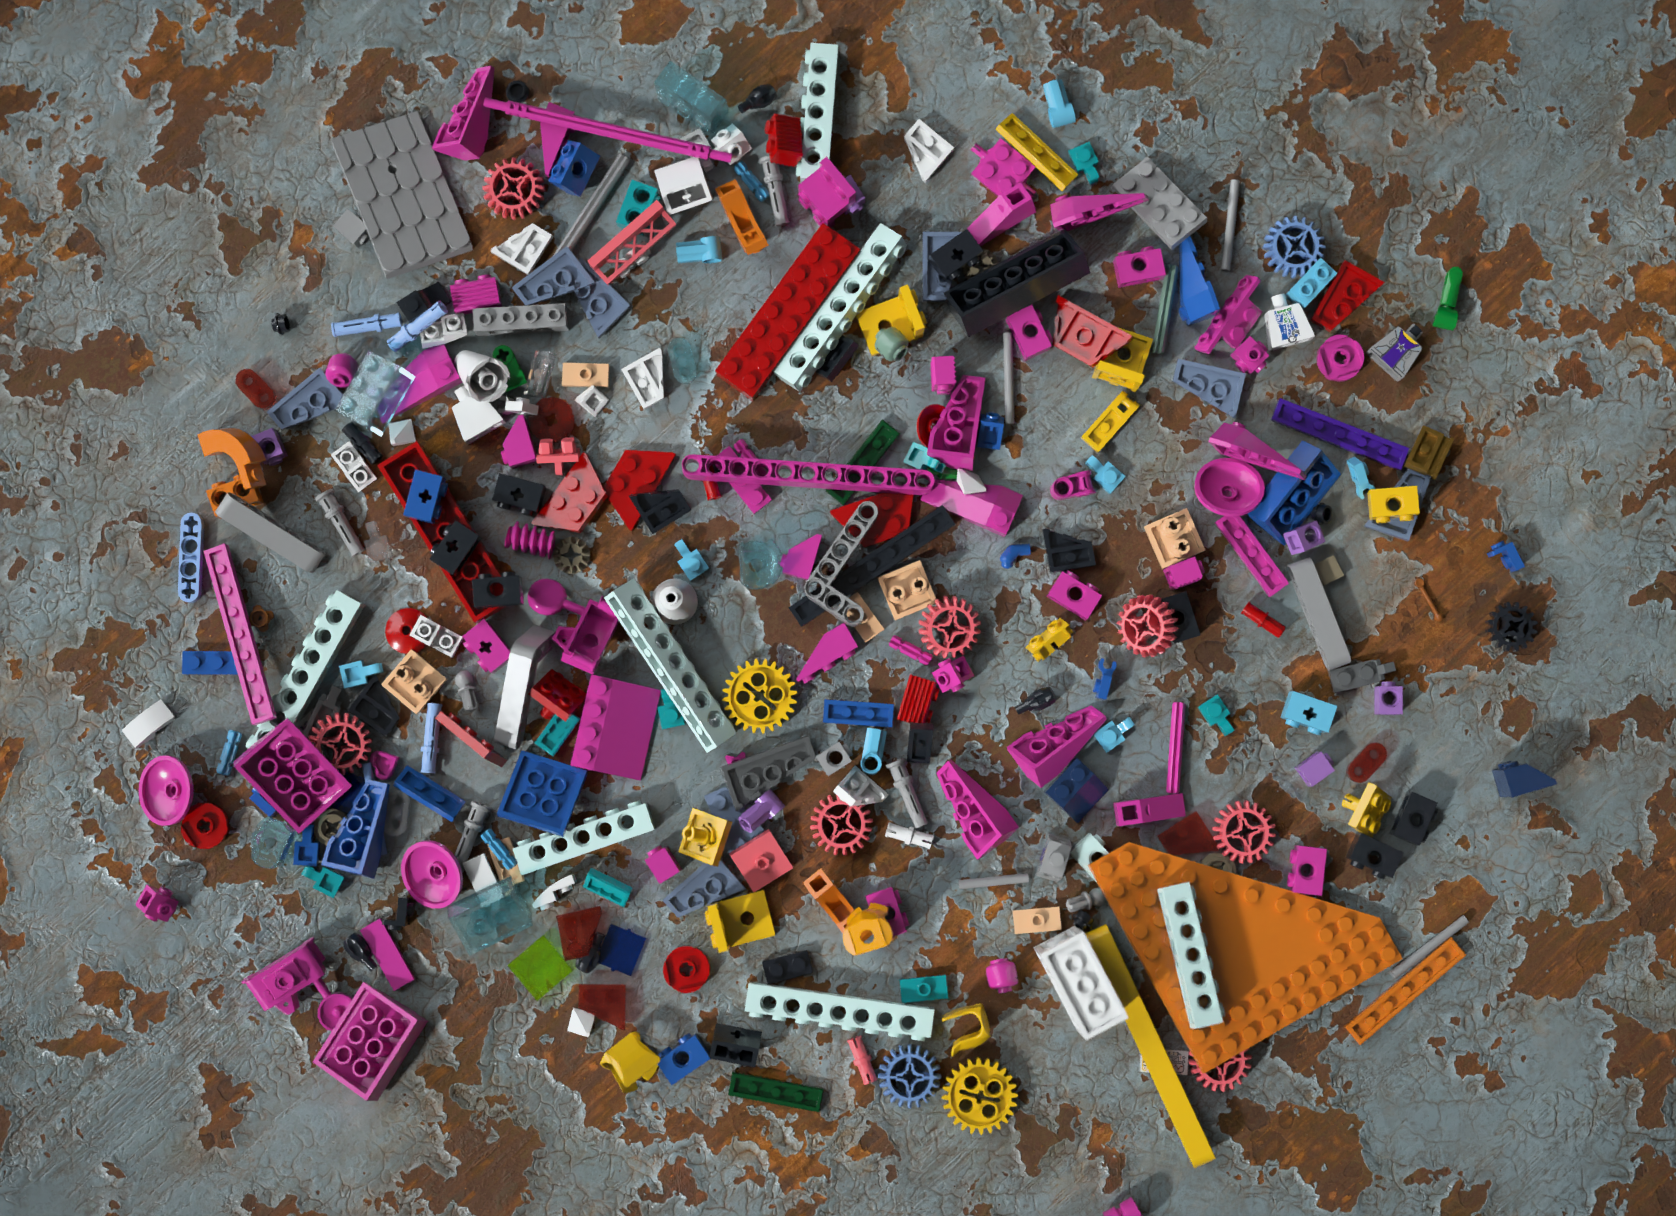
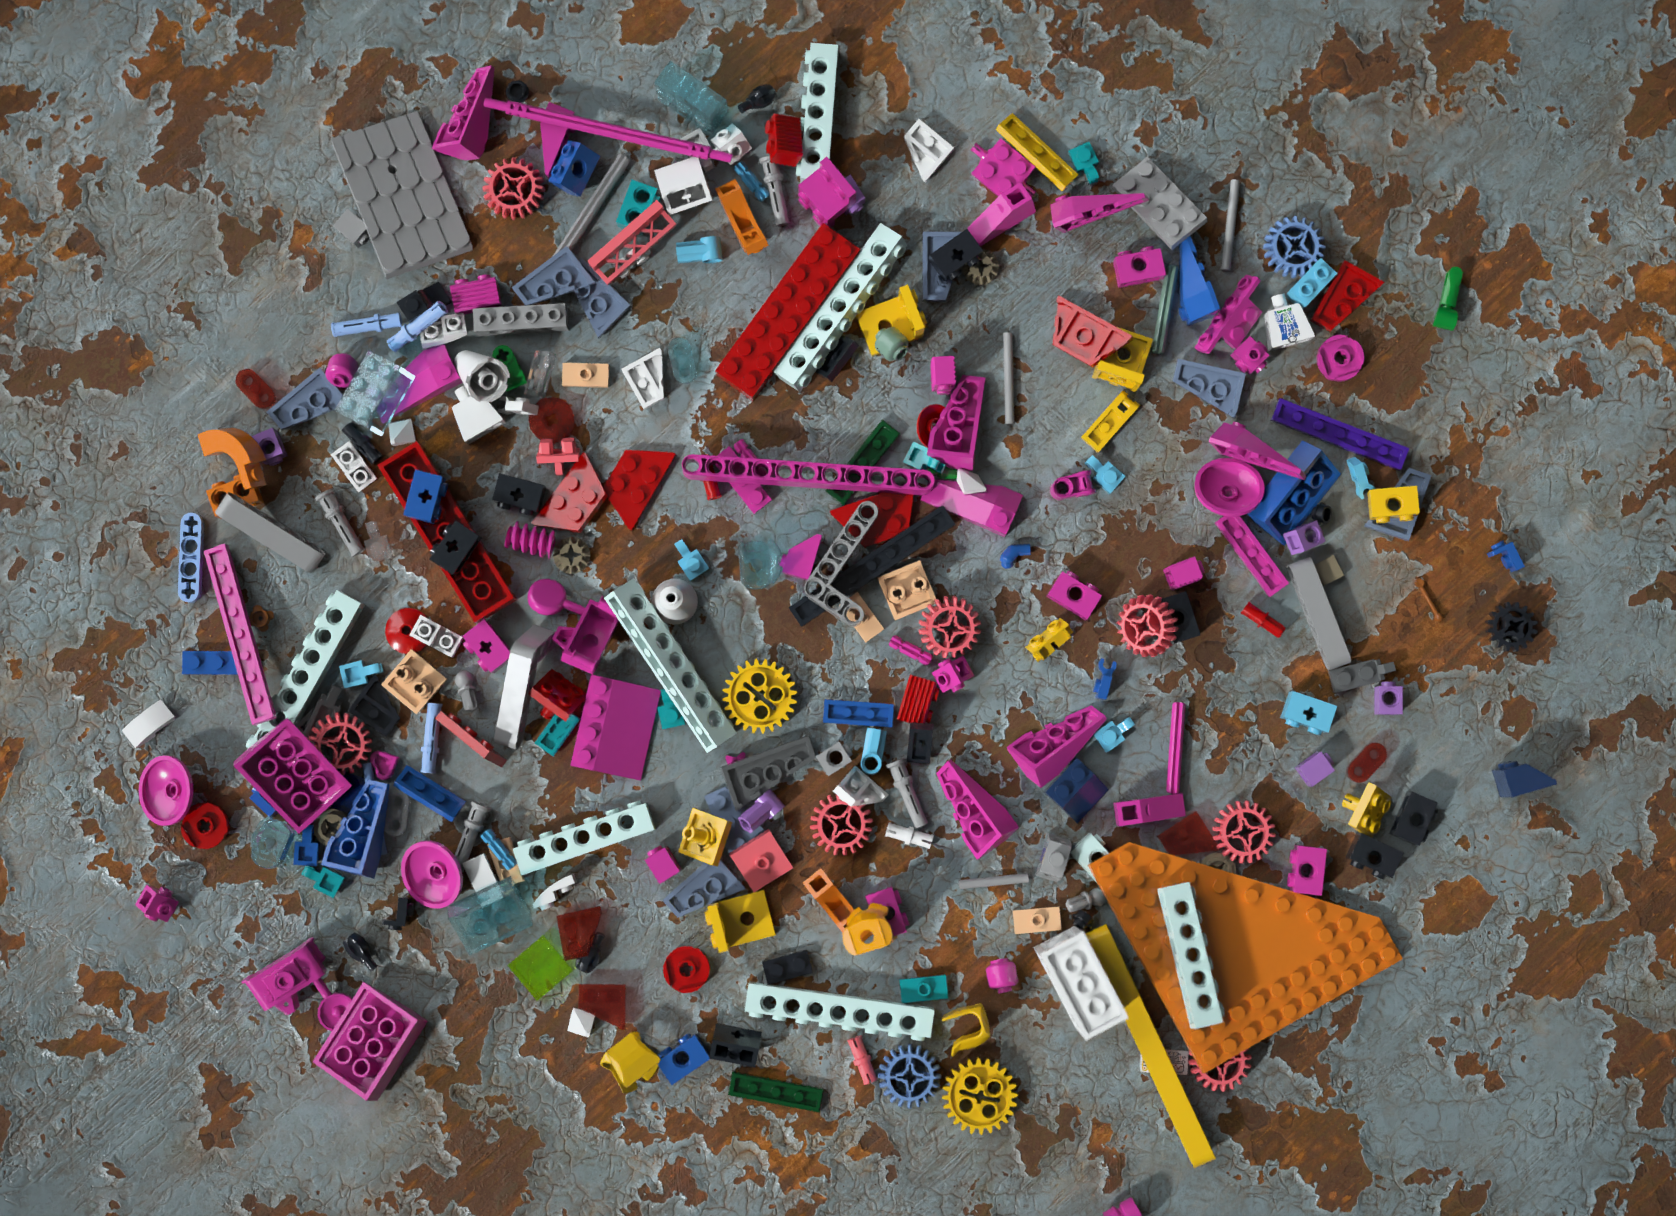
(229, 752): dark azure axle -> none
(280, 324): black plate -> none
(387, 954): dark pink tile -> none
(511, 595): black brick -> none
(519, 445): dark pink slope -> none
(525, 248): white wing -> none
(542, 793): blue plate -> none
(592, 400): white slope -> none
(607, 887): teal plate -> none
(621, 949): clear blue piece -> none
(660, 507): black wing -> none
(831, 647): dark pink slope -> none
(990, 431): blue bracket -> none
(1017, 282): black brick -> none
(1034, 345): dark pink brick -> none
(1037, 700): black piece -> none
(1059, 110): medium azure piece -> none
(1067, 552): black wing -> none
(1174, 538): light nougat plate -> none
(1215, 712): teal plate -> none
(1397, 351): torso -> none
(1405, 990): orange tile -> none
(1429, 452): pearl gold plate -> none
(1429, 946): light grey bar -> none

